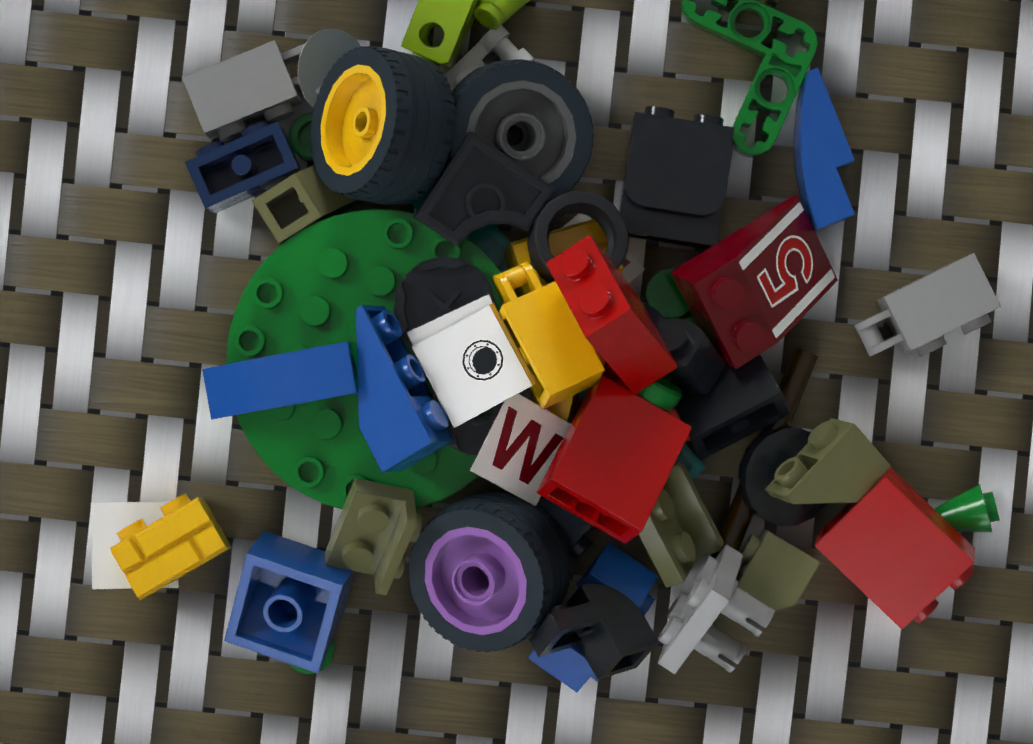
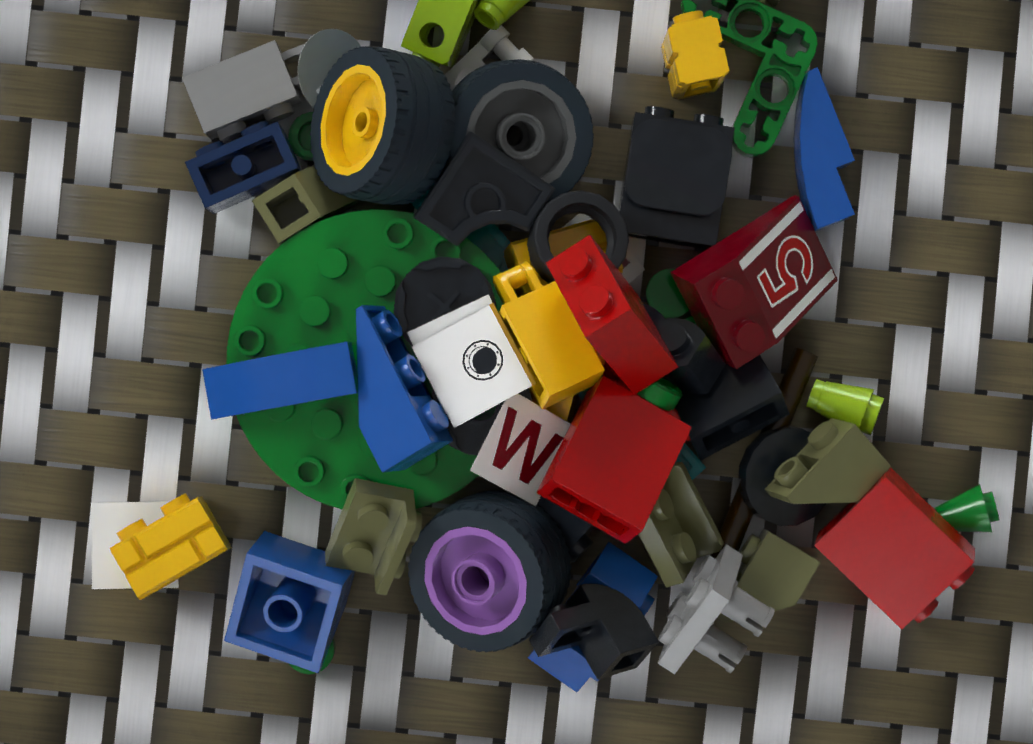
(694, 55): none -> yellow brick
(846, 404): none -> lime cone
(931, 308): light grey brick -> none

